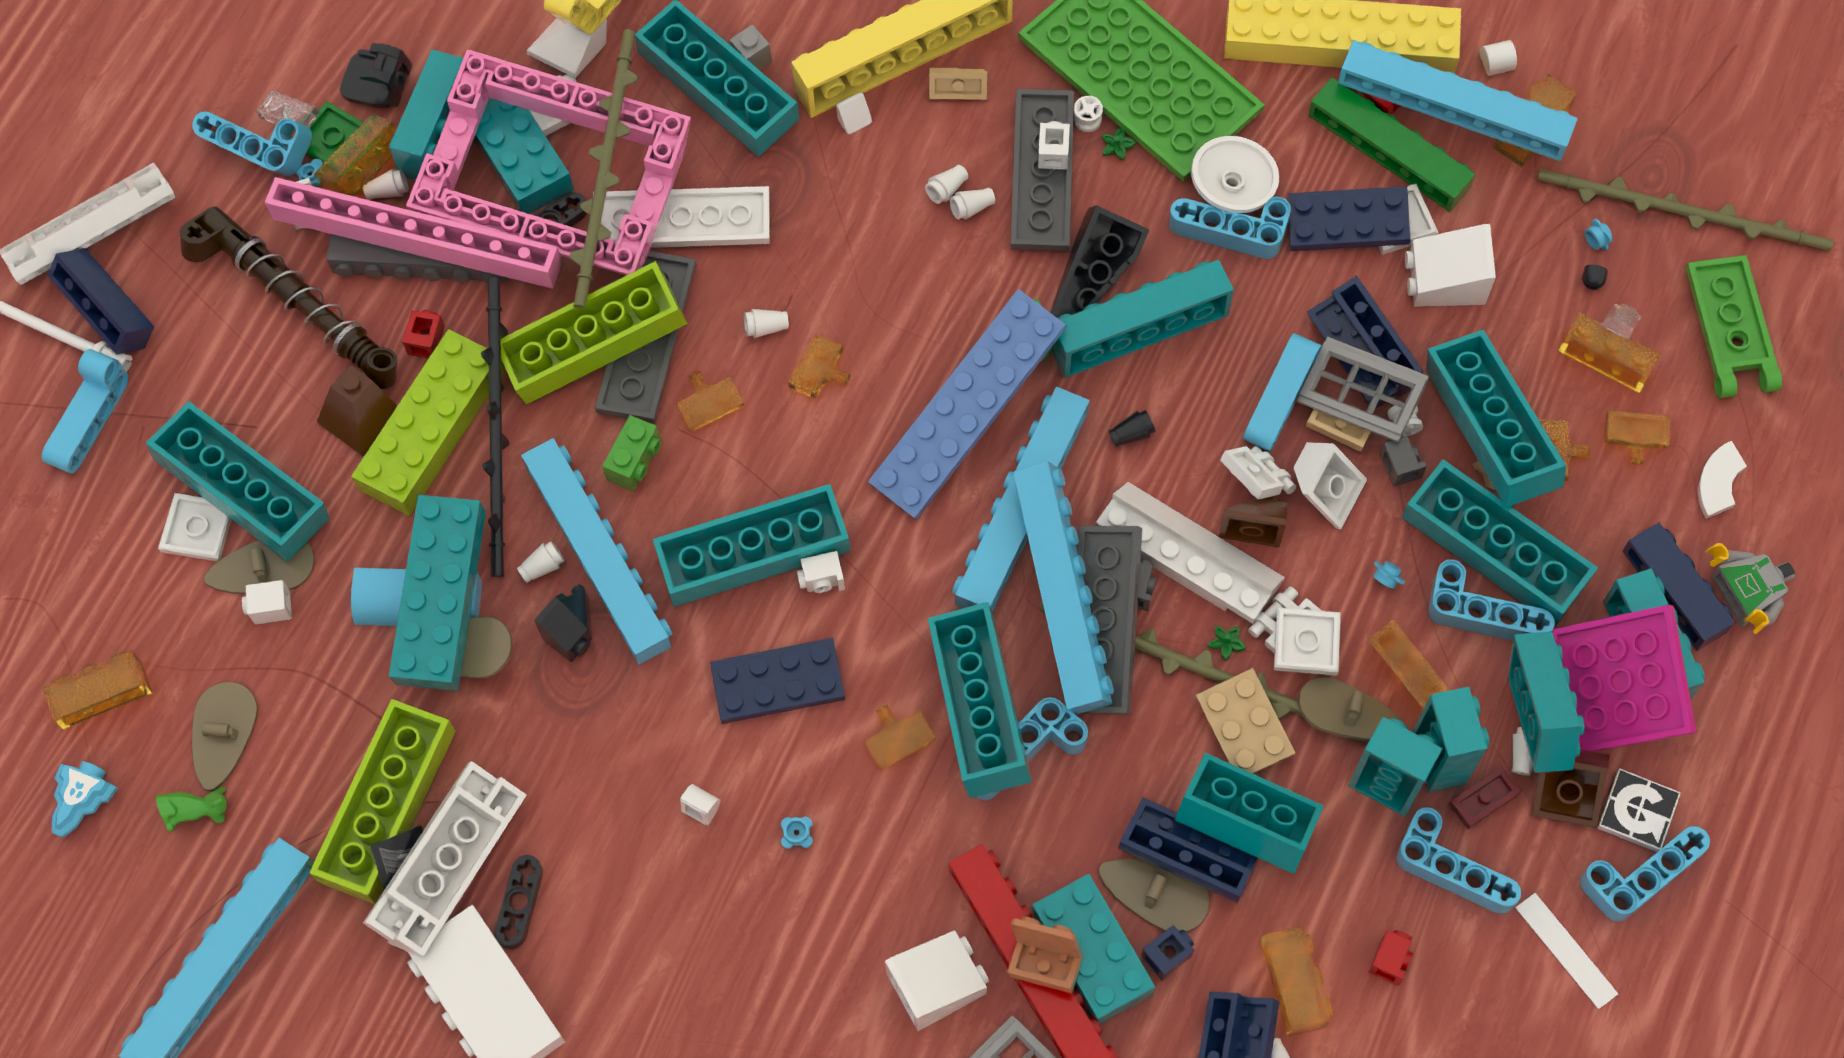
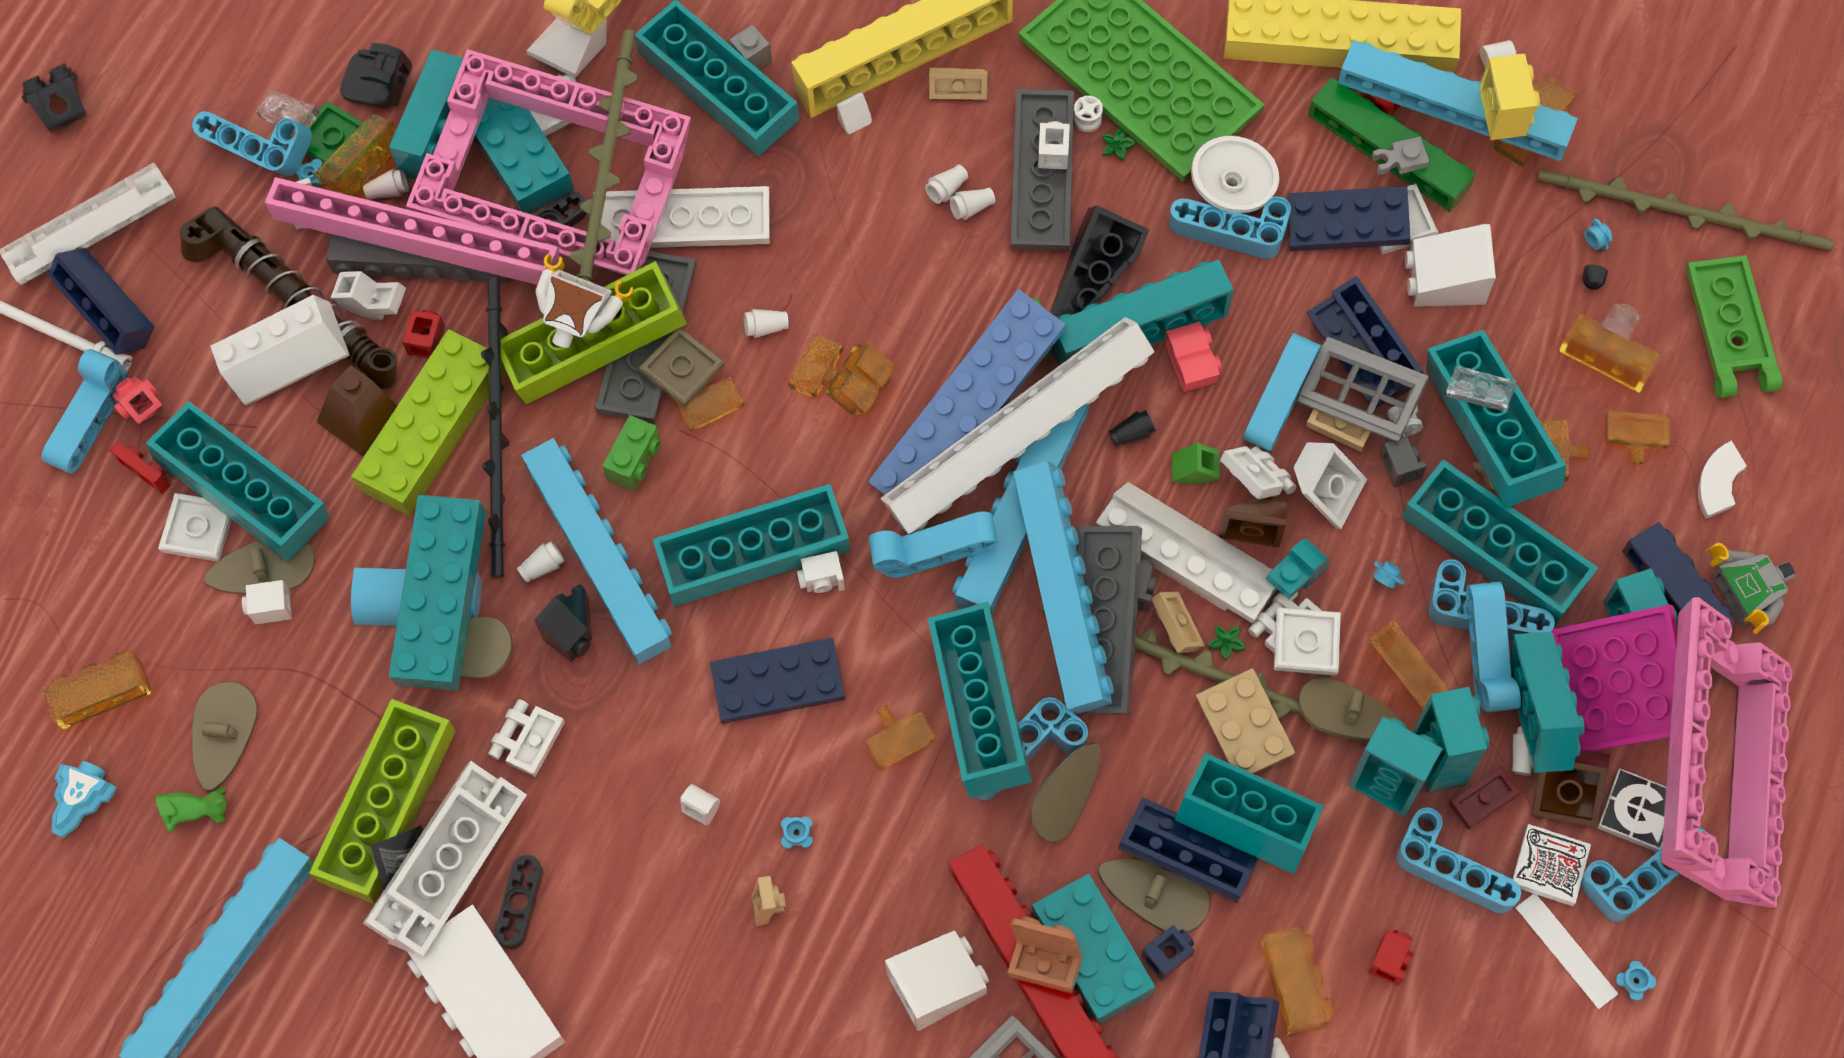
(62, 83): none -> black piece
(132, 460): none -> red plate
(145, 404): none -> coral brick
(280, 349): none -> white slope
(366, 297): none -> white brick
(533, 742): none -> white plate
(574, 303): none -> torso
(681, 367): none -> dark tan tile
(766, 900): none -> tan plate
(867, 372): none -> clear yellow piece
(941, 544): none -> medium azure beam
(1018, 425): none -> white brick
(1065, 793): none -> dark tan shield
(1178, 622): none -> tan plate
(1192, 357): none -> coral brick
(1195, 464): none -> bright green brick
(1299, 568): none -> teal brick
(1405, 155): none -> light grey plate
(1481, 388): none -> clear plate
(1490, 648): none -> medium azure beam
(1508, 96): none -> light yellow brick
(1551, 864): none -> white tile
(1646, 980): none -> medium azure plate
(1758, 765): none -> bright pink slope

